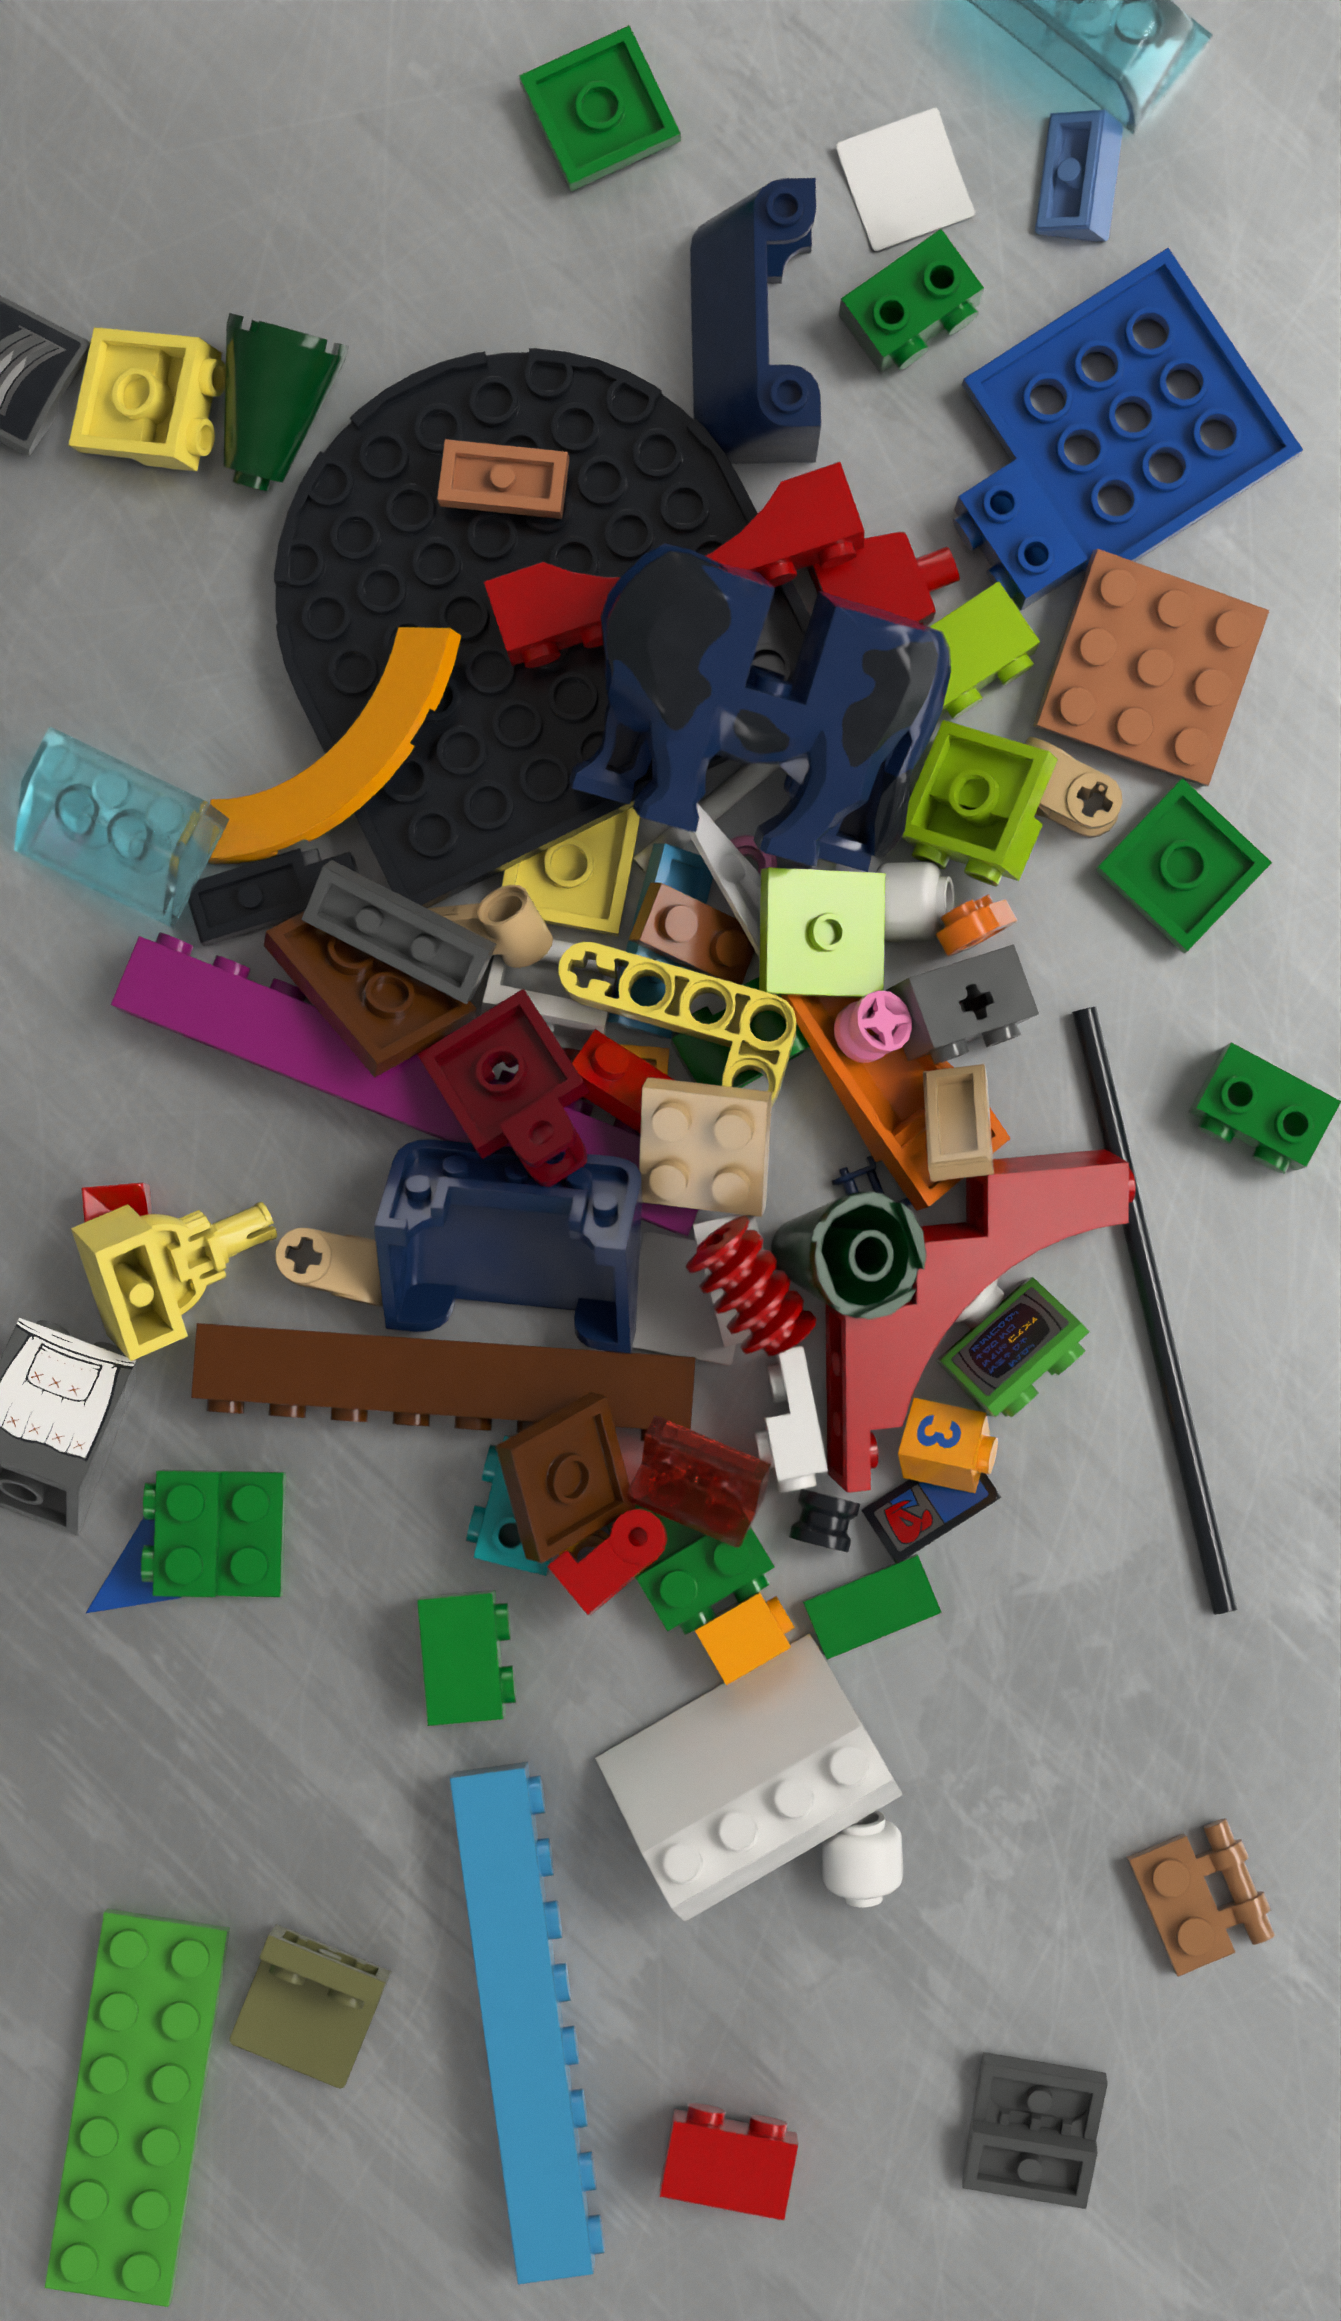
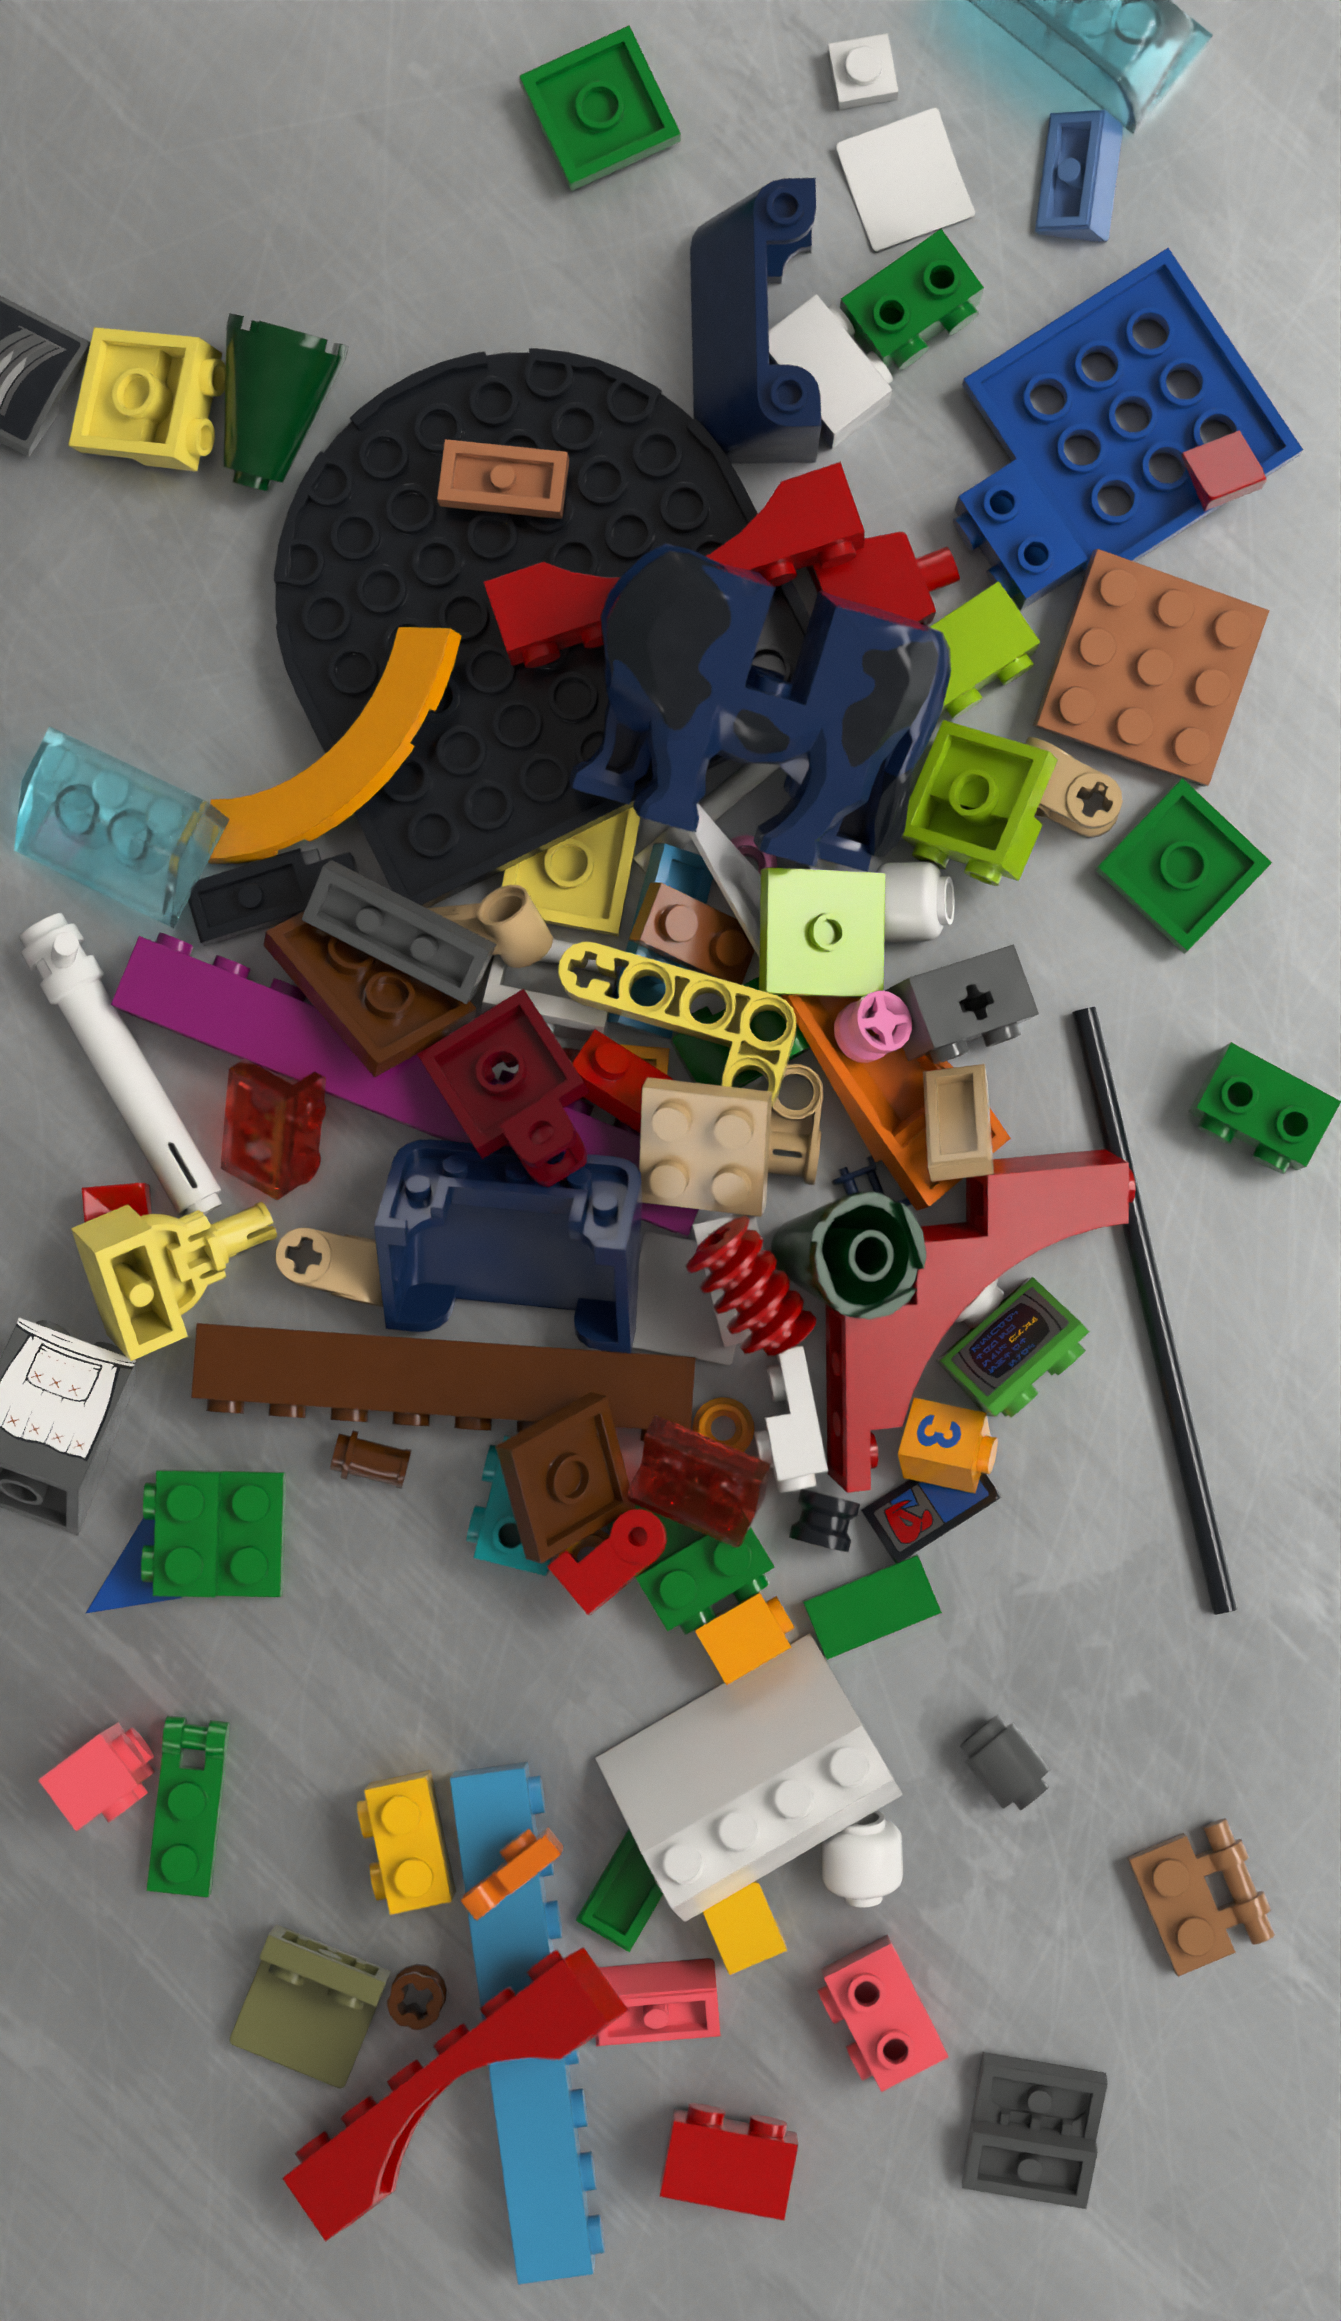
(76, 987): none -> white cylinder
(101, 1776): none -> coral brick
(137, 2107): bright green plate -> none
(188, 1809): none -> green plate
(272, 1128): none -> clear red bracket
(362, 2164): none -> red arch
(370, 1460): none -> reddish brown pin
(408, 1841): none -> yellow brick
(412, 2015): none -> reddish brown bush
(464, 1657): green brick -> none
(523, 1860): none -> orange plate
(622, 1896): none -> green tile
(663, 2002): none -> coral slope
(726, 1407): none -> light orange plate
(745, 1929): none -> yellow panel
(797, 1131): none -> tan piece
(850, 383): none -> white brick
(862, 71): none -> white plate
(883, 2014): none -> coral brick
(974, 923): orange plate -> none
(1006, 1763): none -> dark grey brick
(1224, 470): none -> slope

